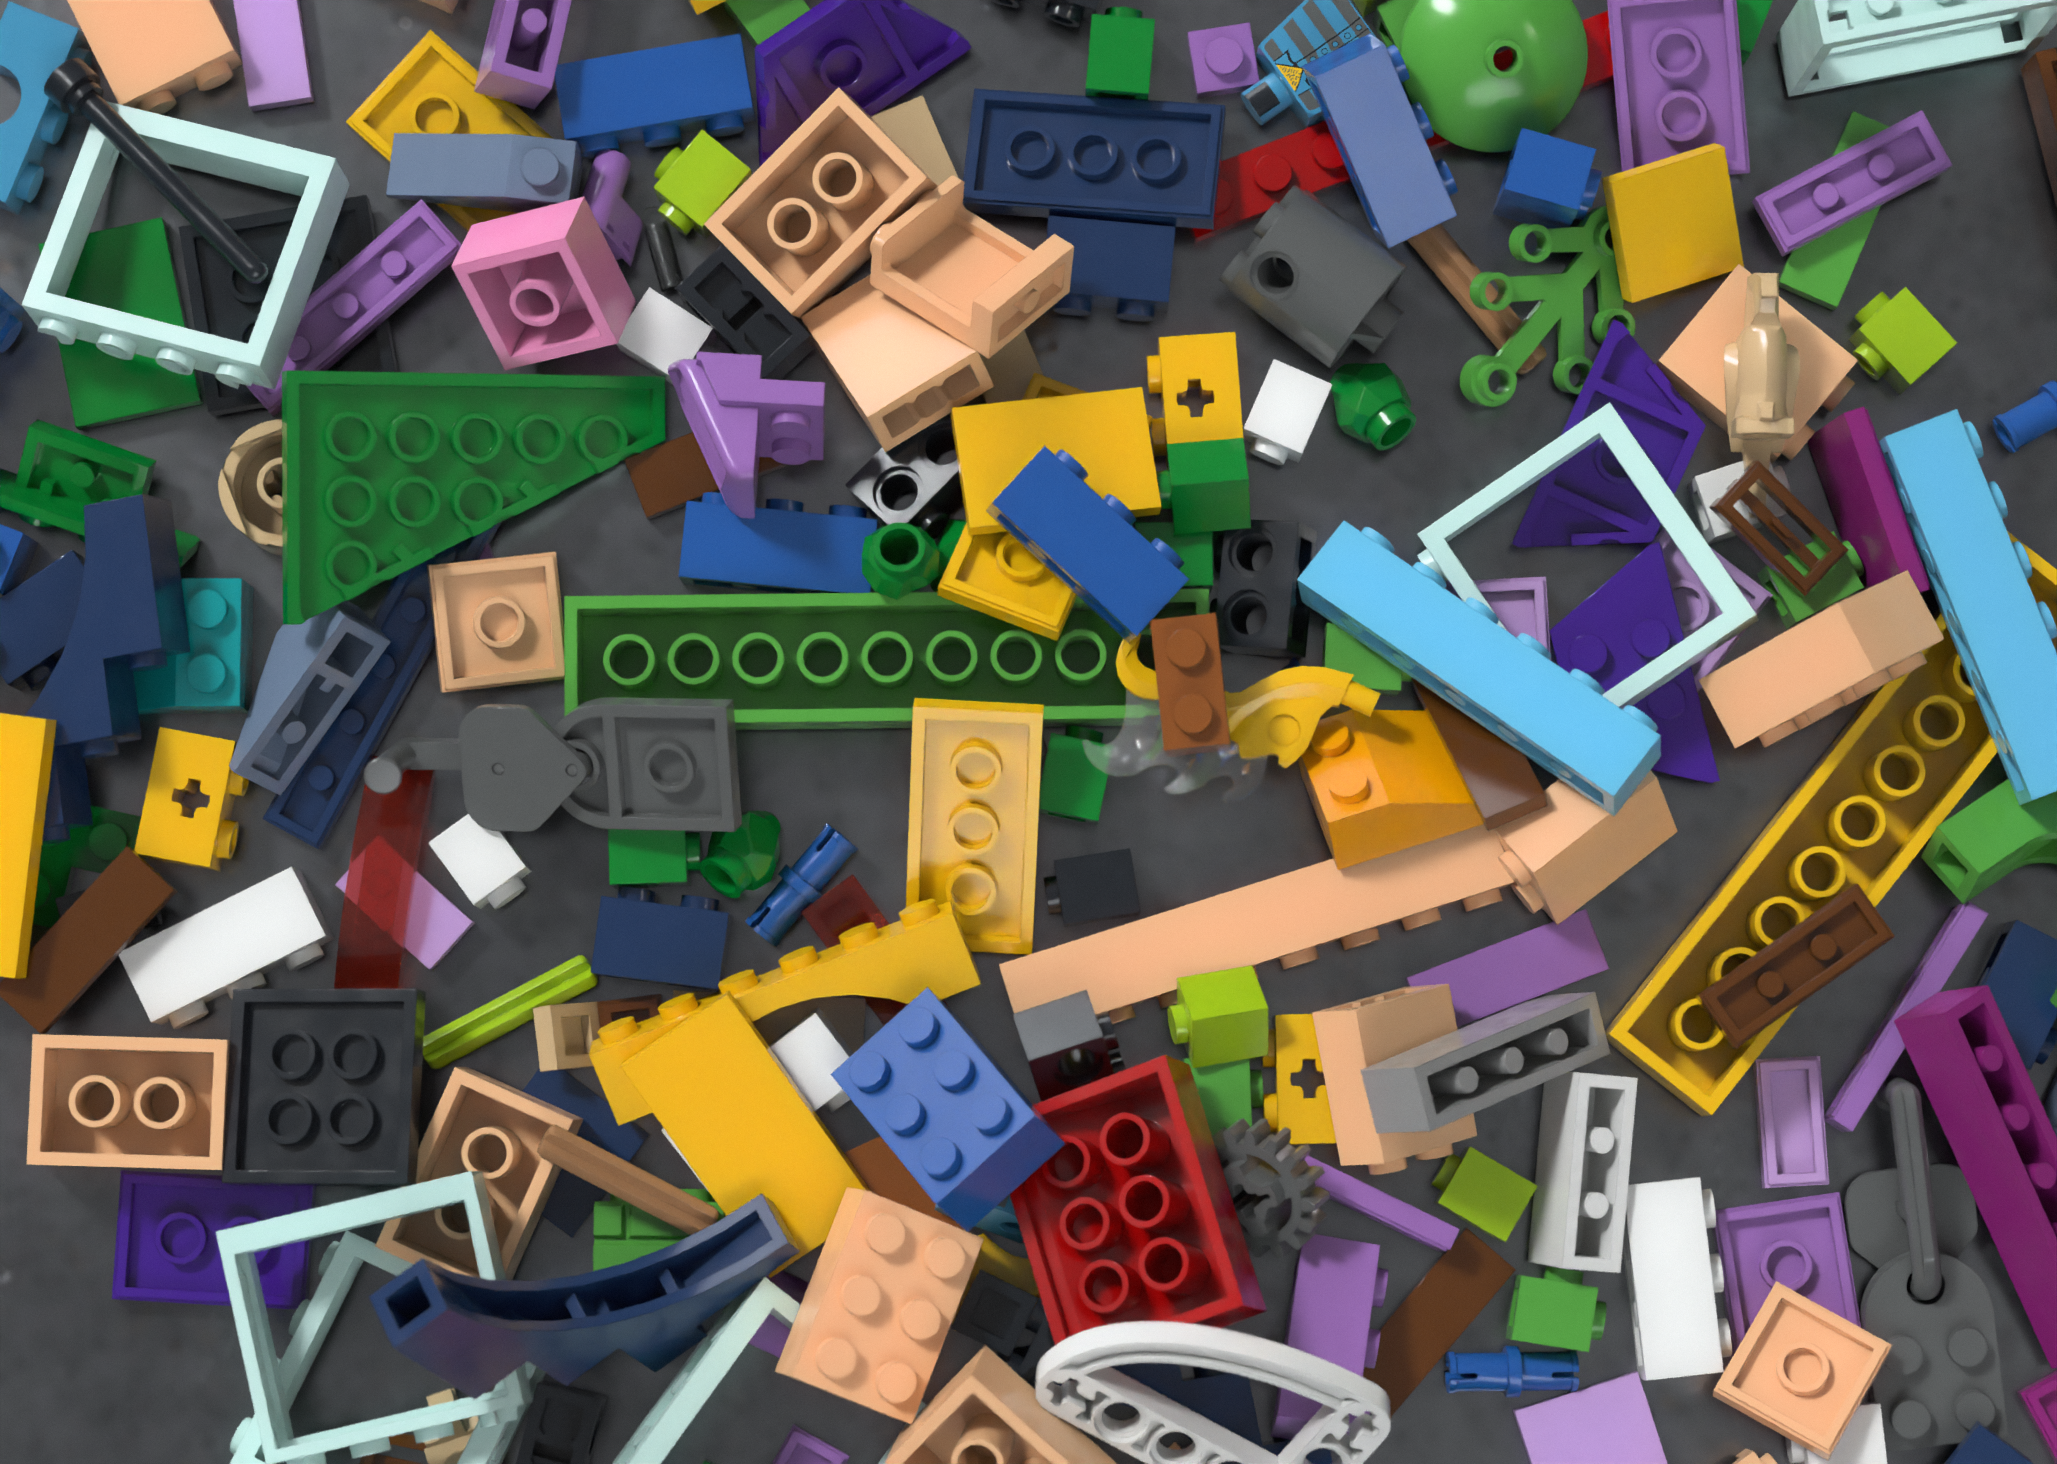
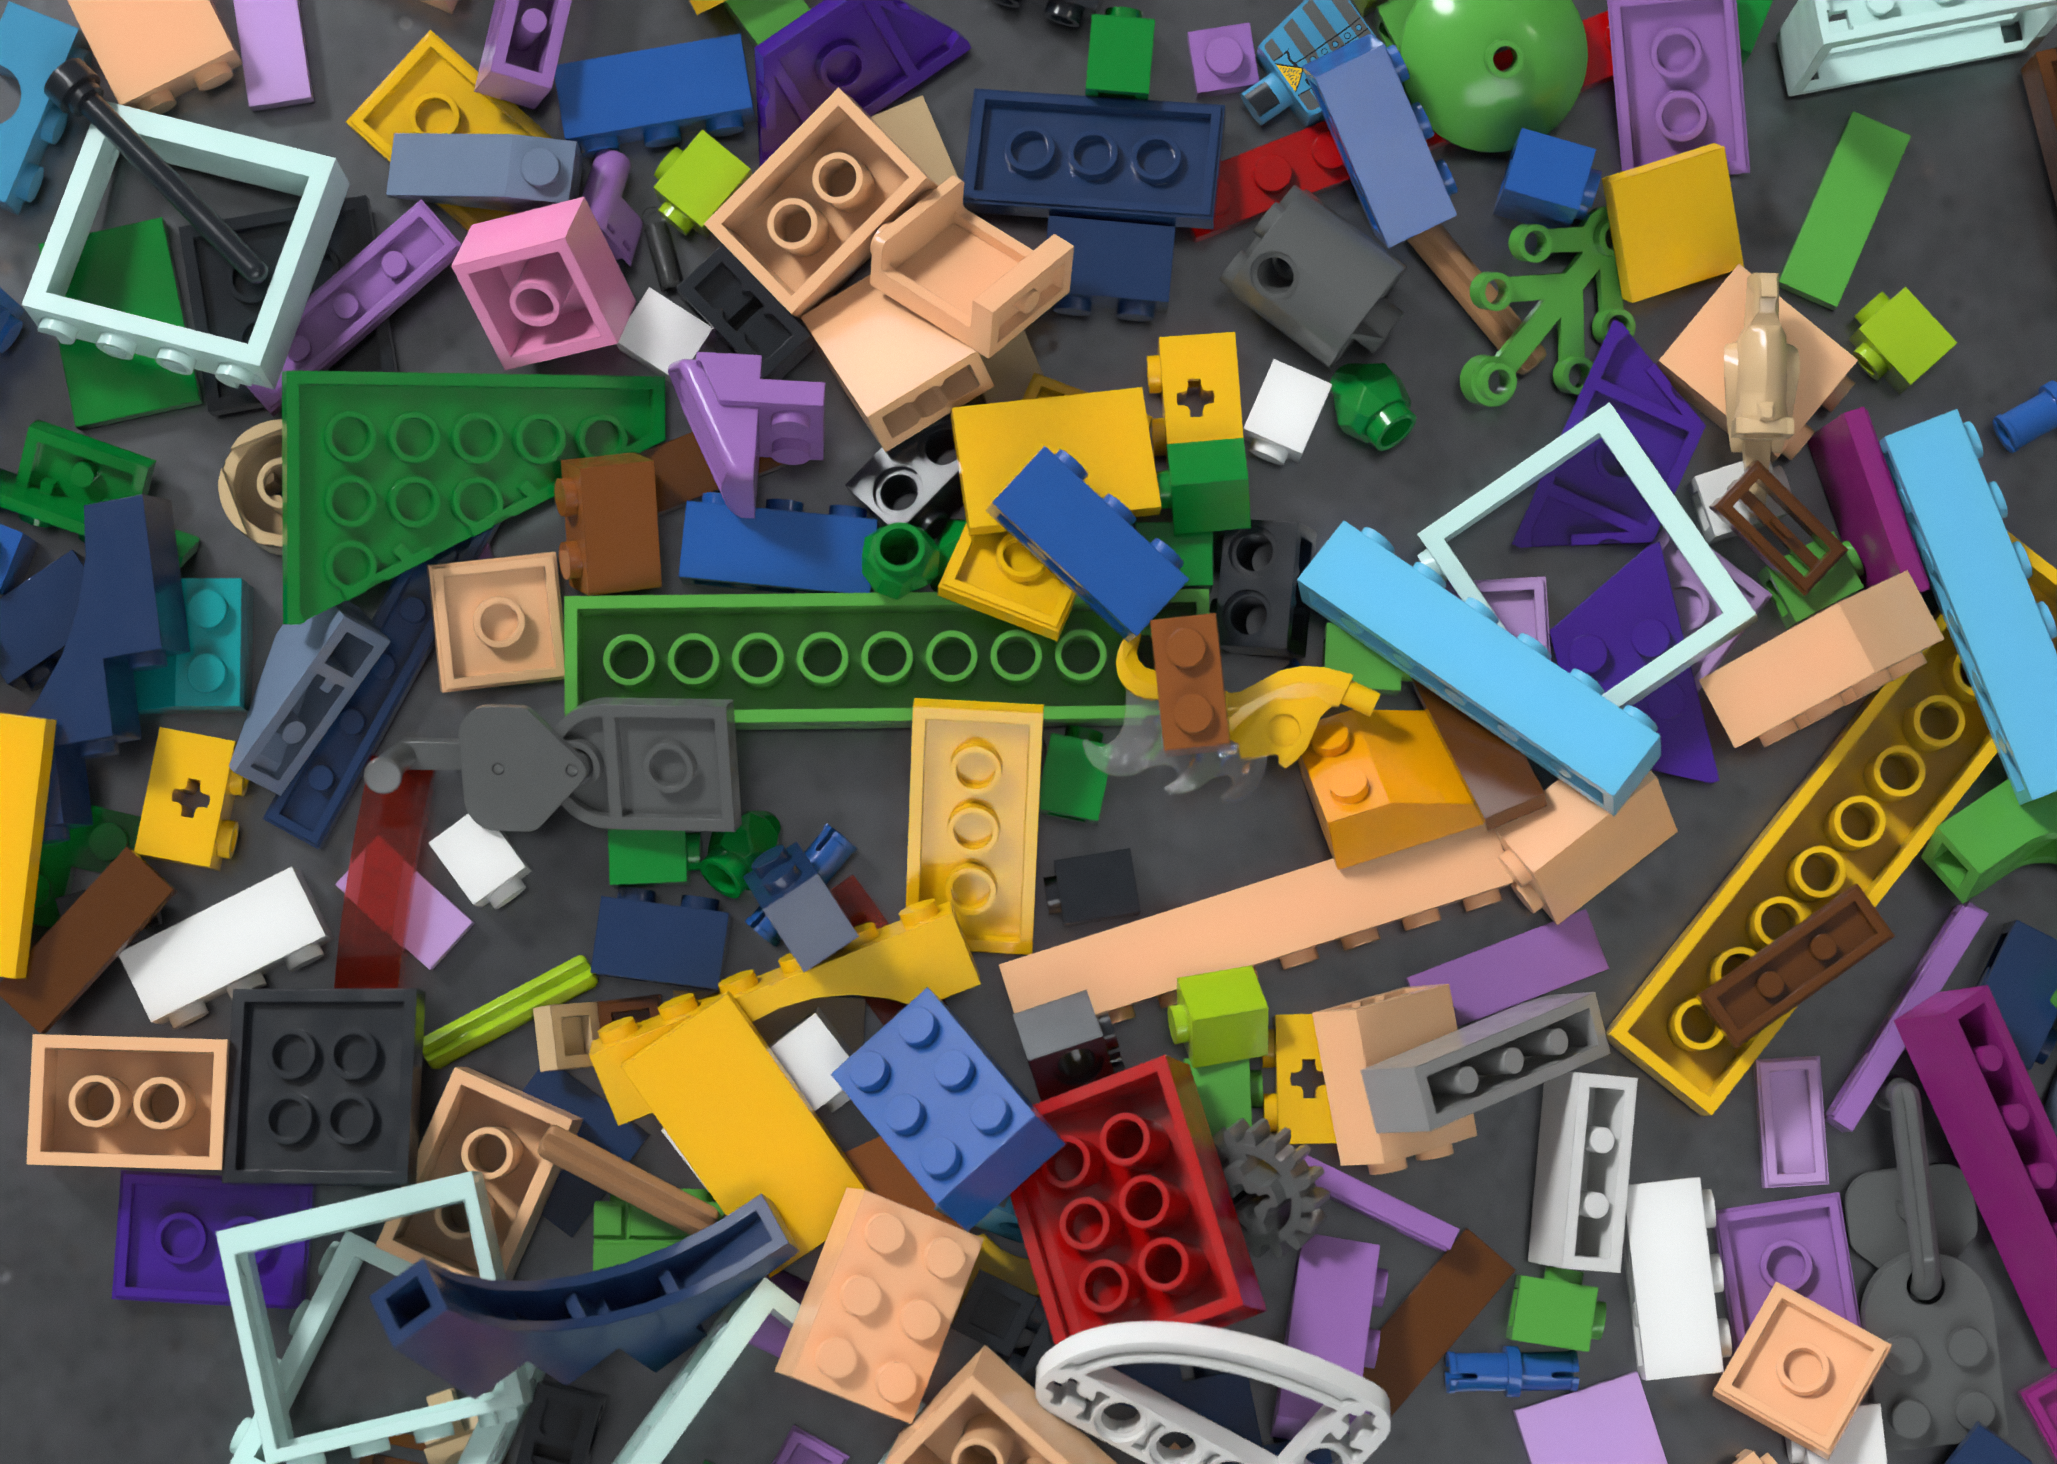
(609, 523): none -> dark orange brick
(799, 905): none -> brick
(1482, 1192): lime brick -> none
(1852, 183): medium lavender tile -> none

